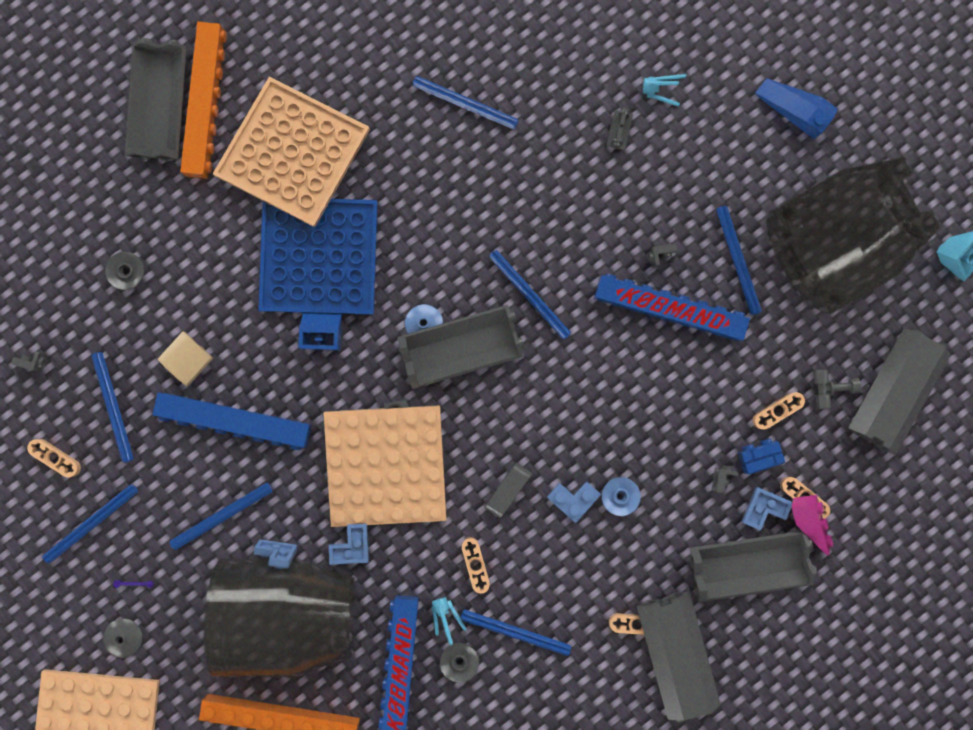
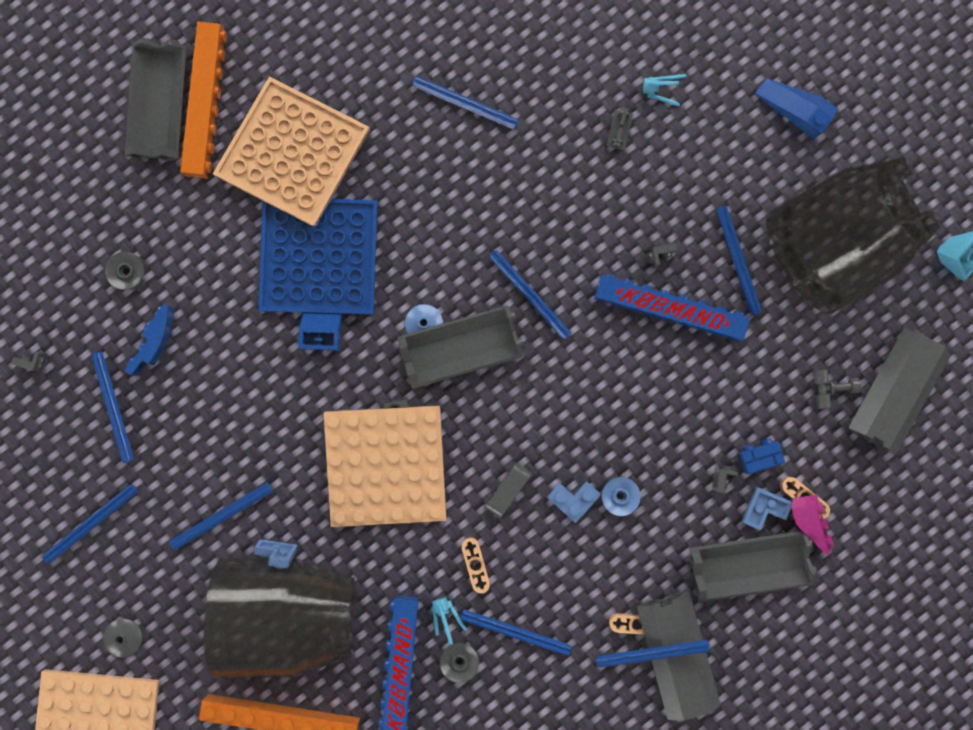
(63, 470): light nougat beam -> none
(117, 583): dark purple hinge -> none
(157, 335): none -> blue slope
(185, 359): tan slope -> none
(232, 420): blue brick -> none
(355, 550): medium blue plate -> none
(653, 653): none -> blue axle
(793, 408): light nougat beam -> none

